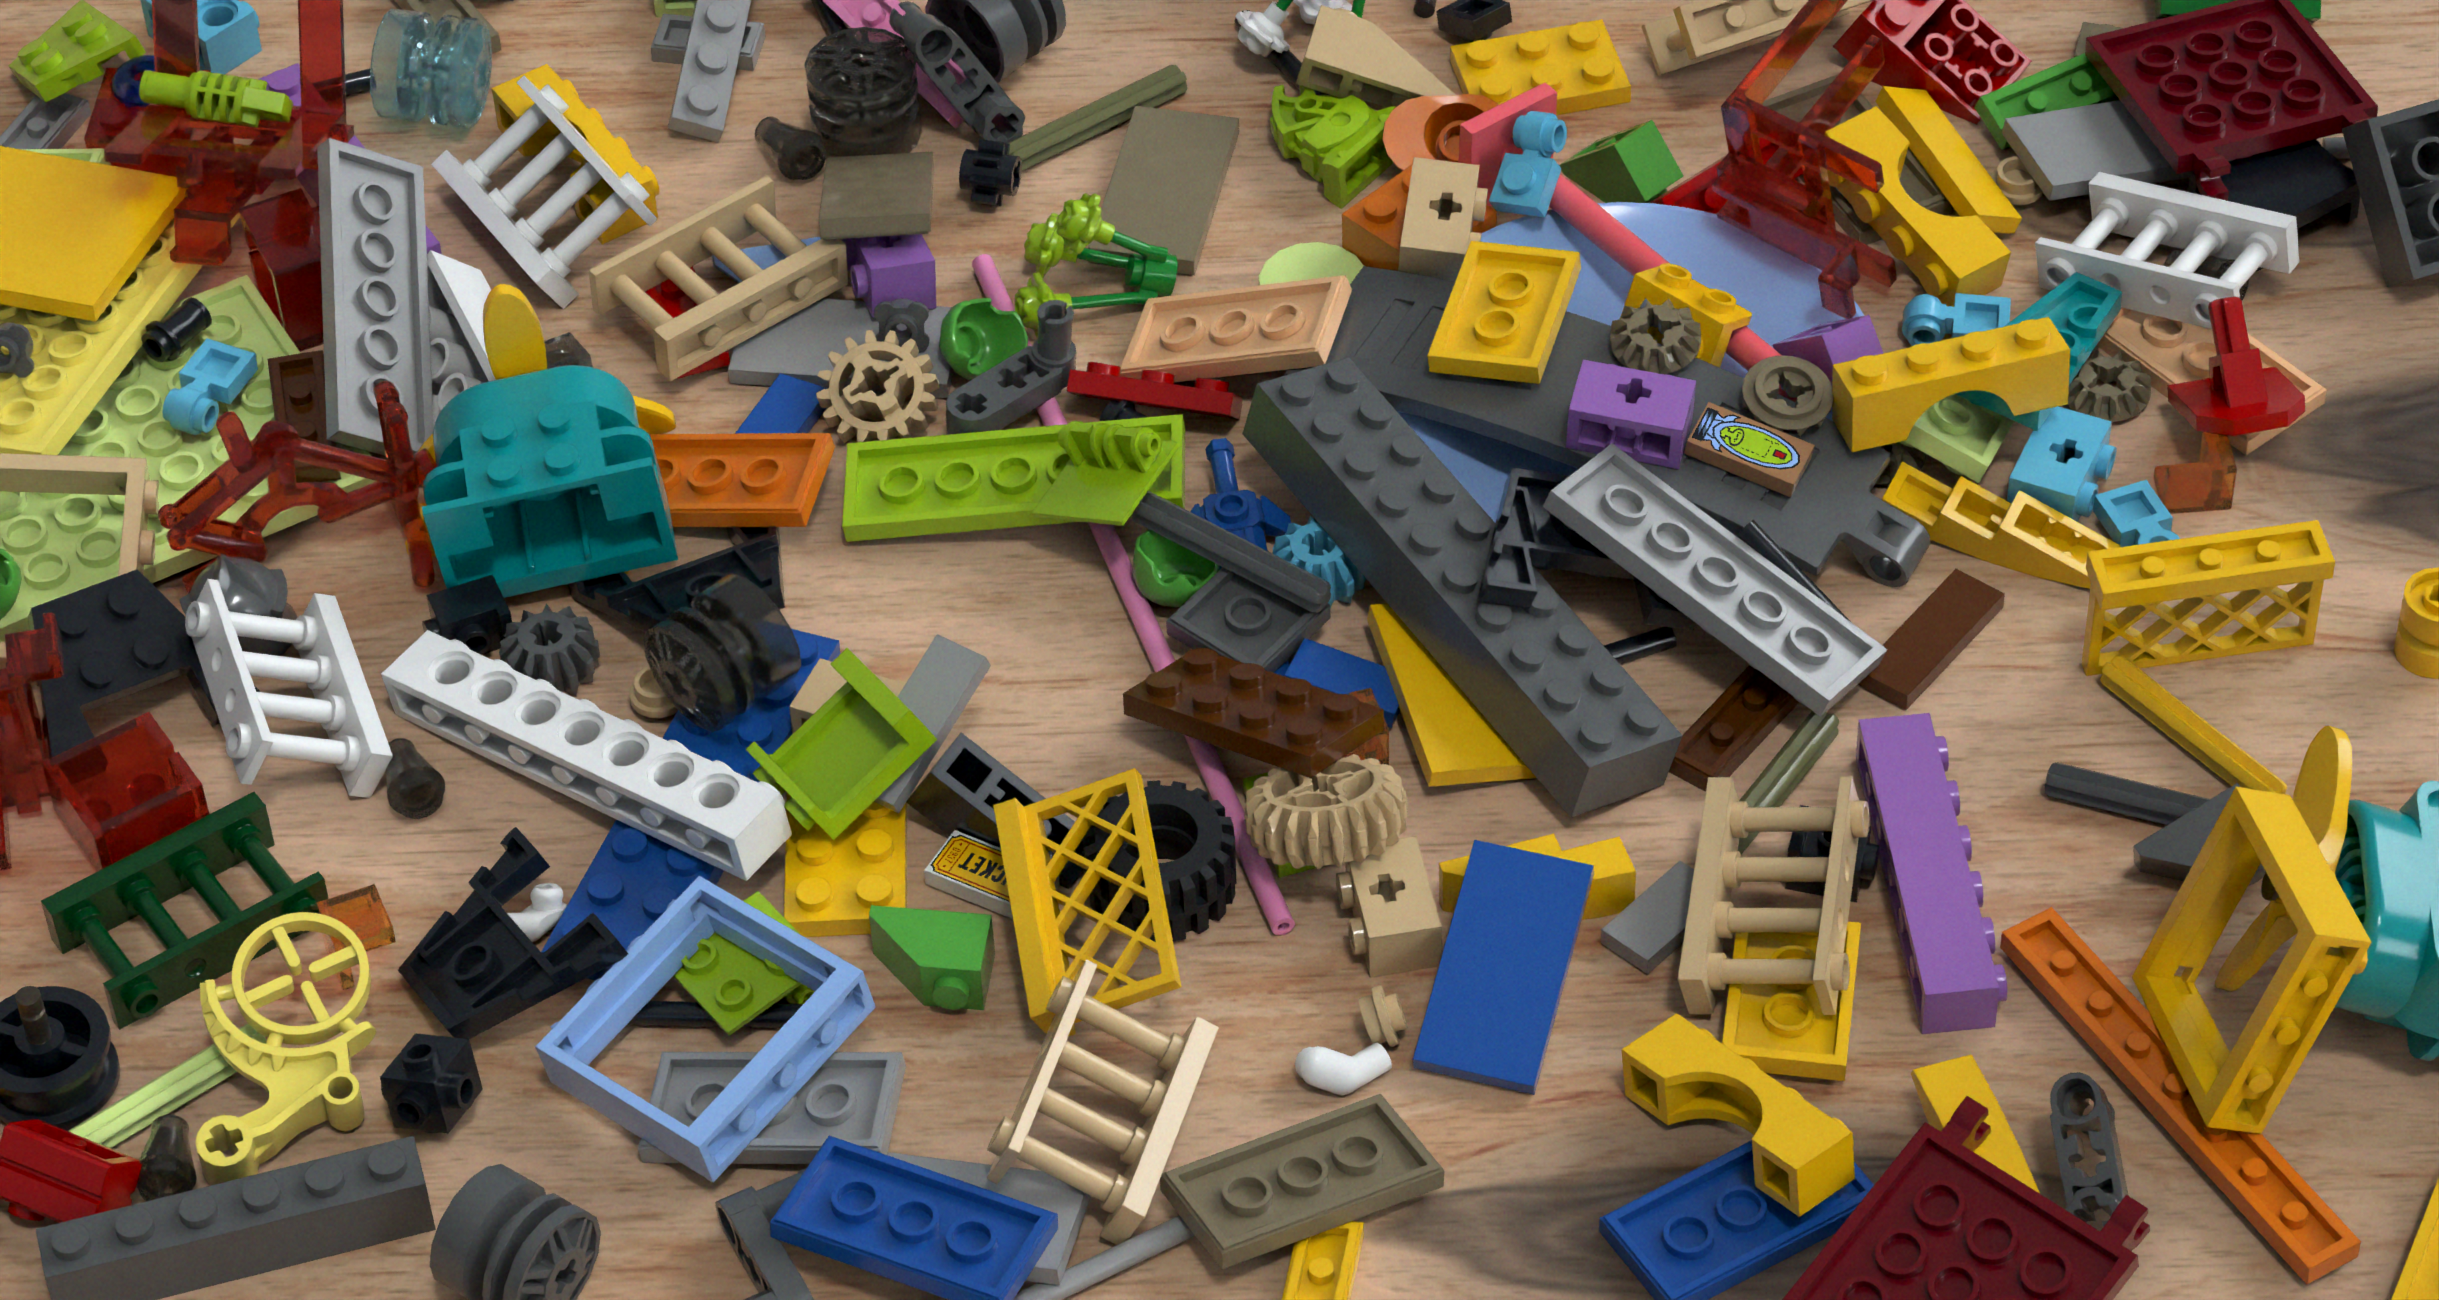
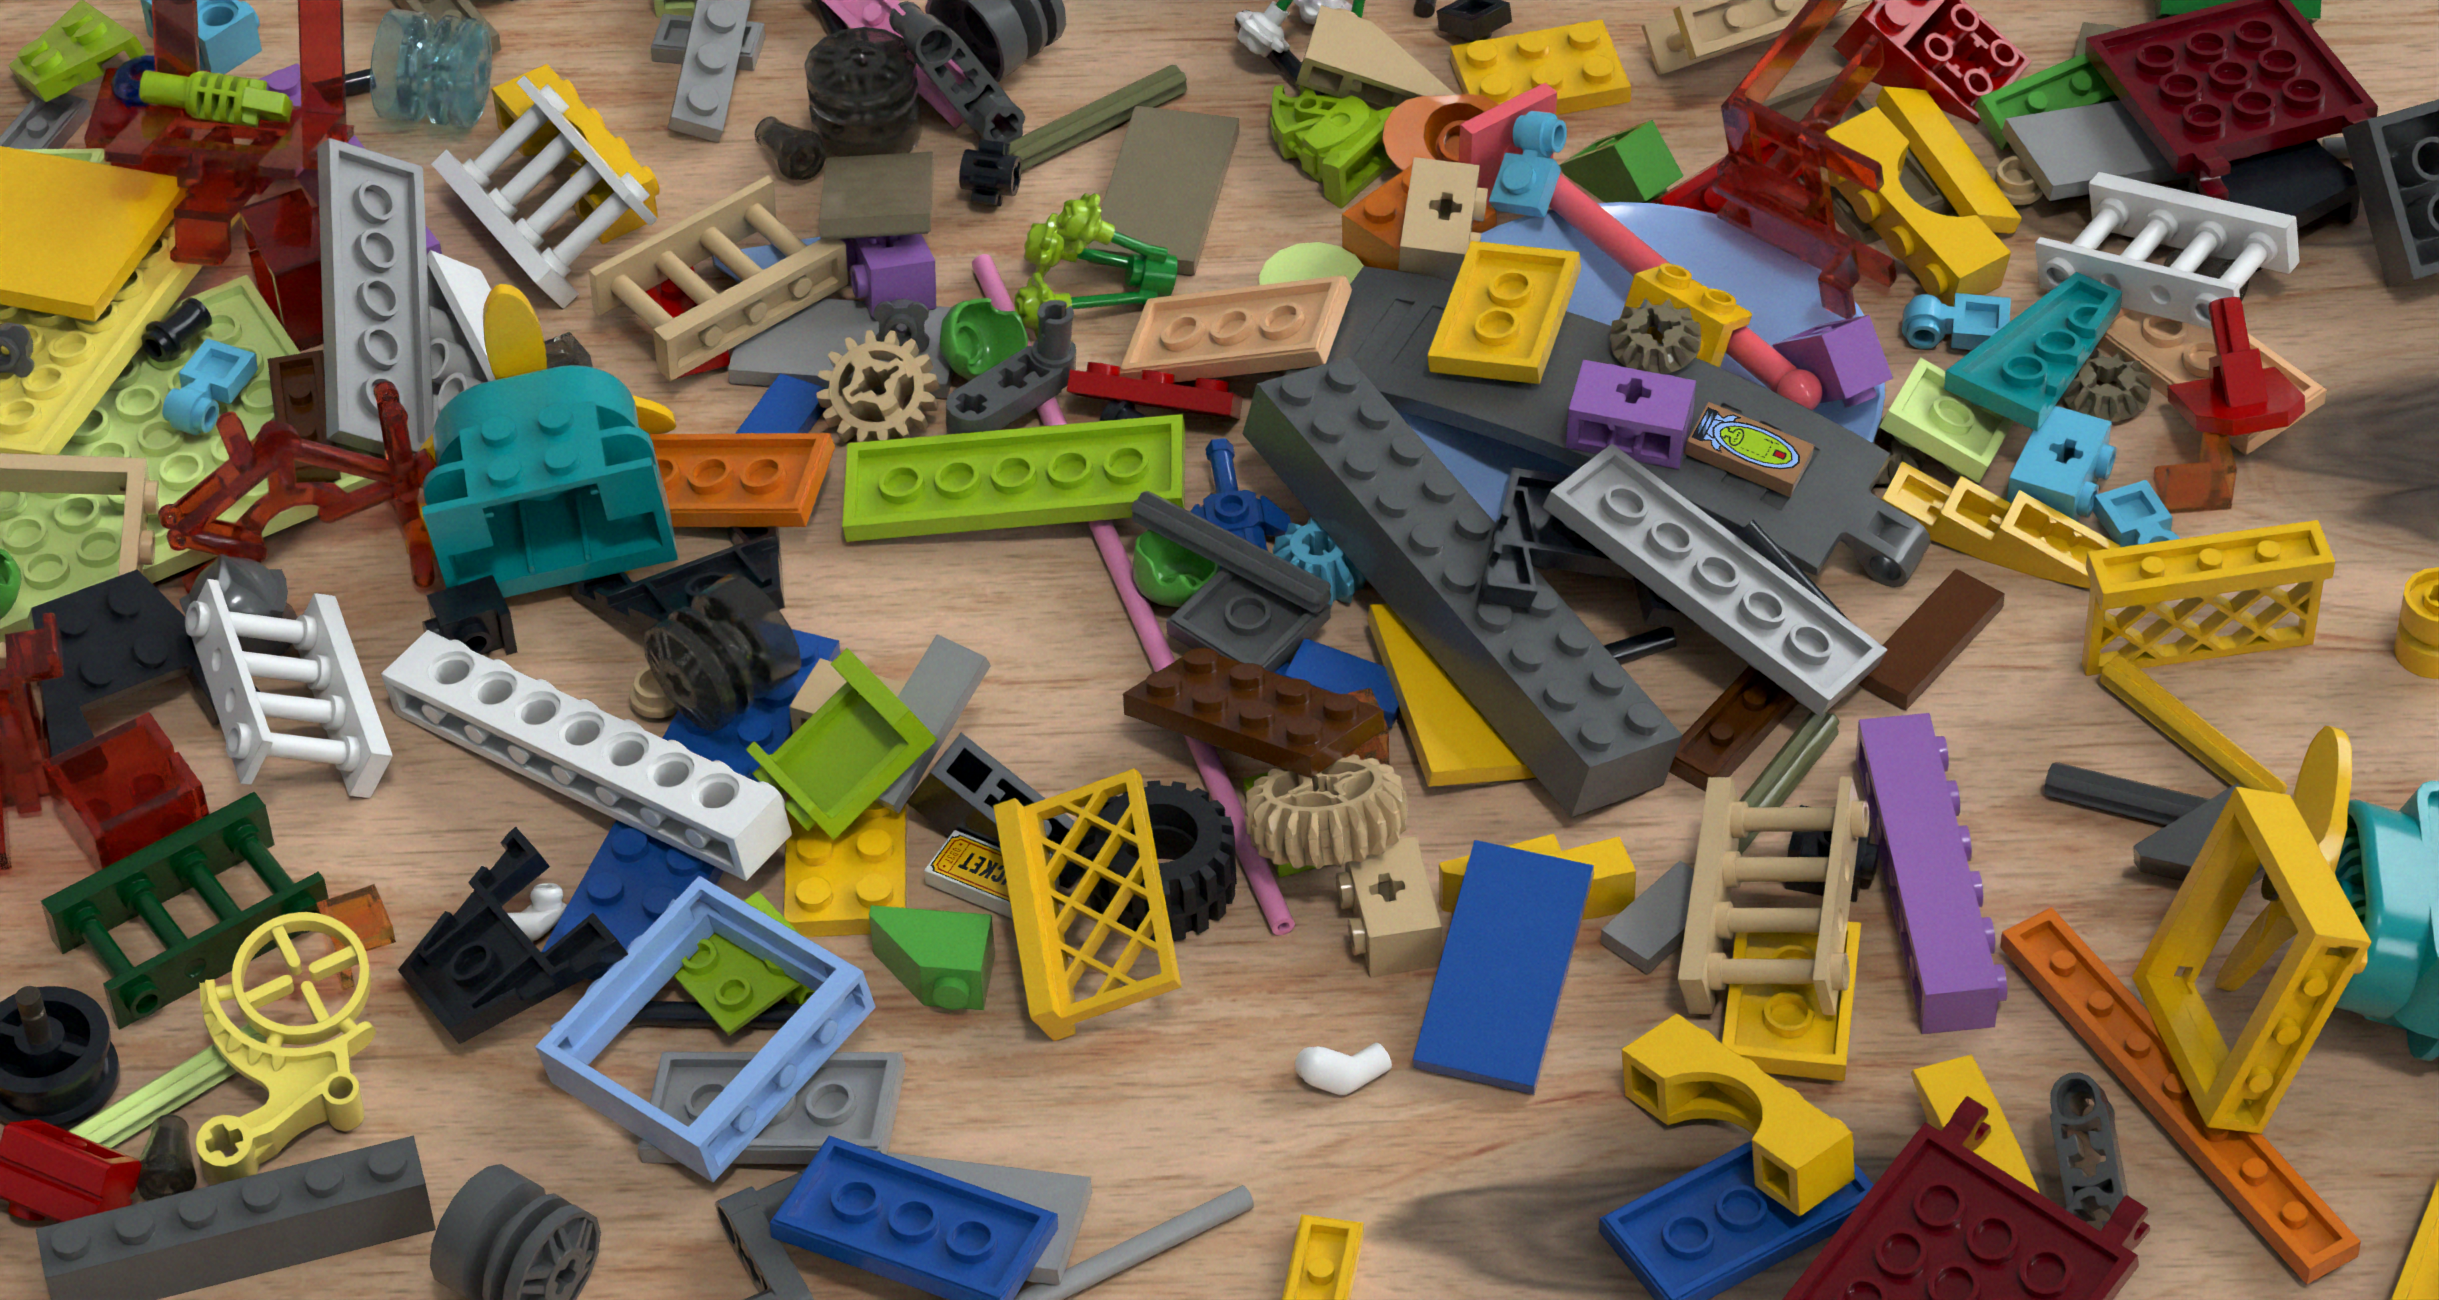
(412, 782): clear smoke cone -> none
(431, 1083): black brick -> none
(552, 648): dark grey gear -> none
(1105, 473): lime hinge -> none
(1160, 1101): tan fence -> none
(1301, 1181): dark tan tile -> none
(1383, 1016): tan plate -> none
(1799, 380): dark tan gear -> none
(1888, 392): yellow arch -> none

